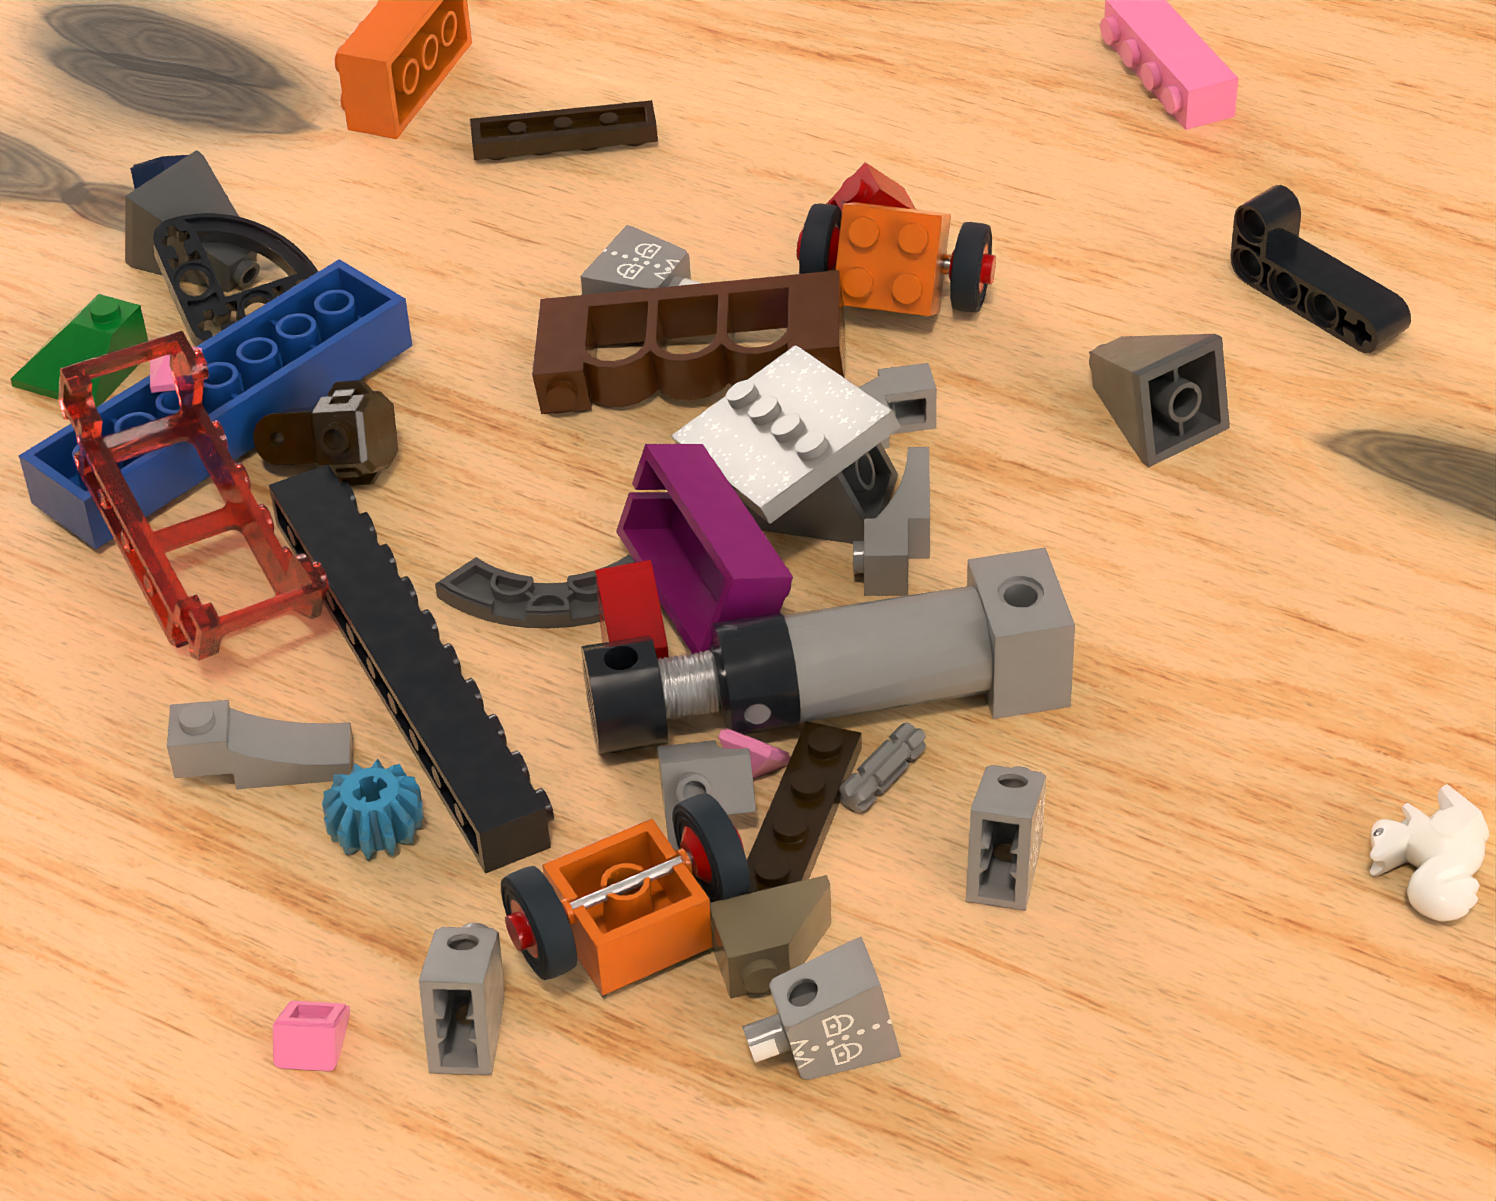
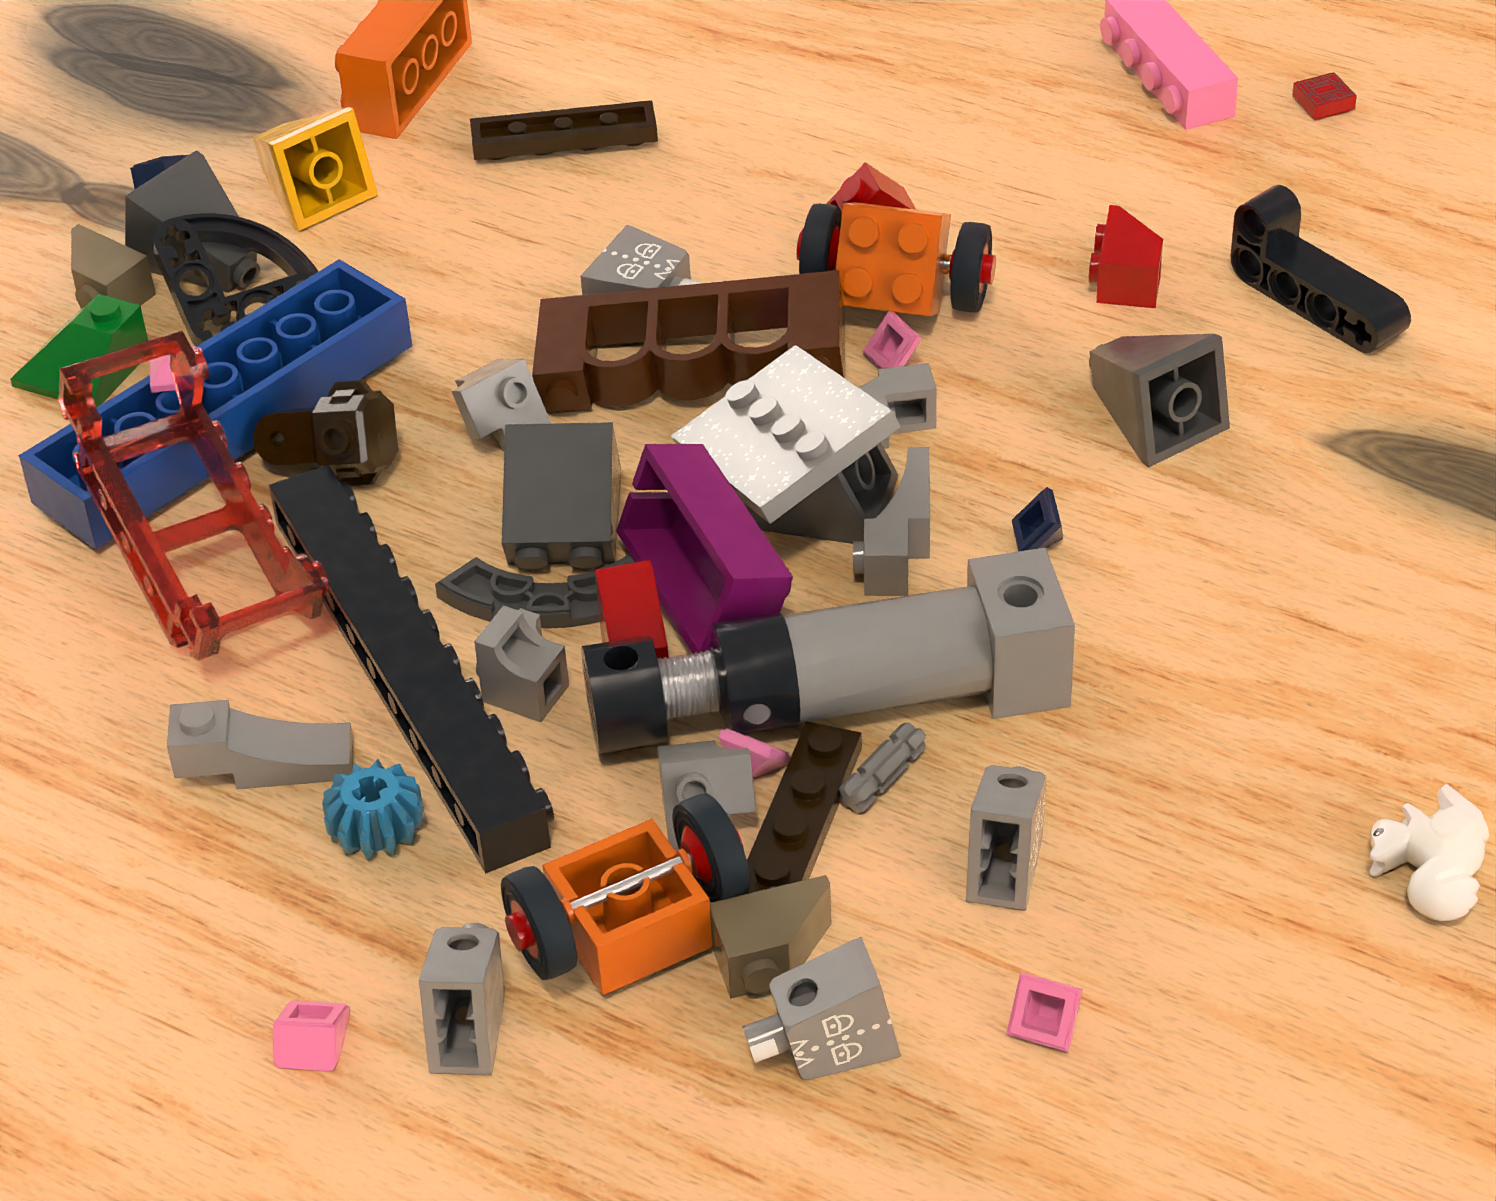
(108, 269): none -> dark tan slope
(316, 166): none -> yellow slope
(499, 396): none -> light grey brick
(520, 666): none -> light grey brick
(560, 494): none -> dark grey slope
(892, 343): none -> bright pink slope
(1038, 523): none -> dark blue slope
(1044, 1011): none -> bright pink slope
(1126, 261): none -> red slope
(1324, 95): none -> red tile

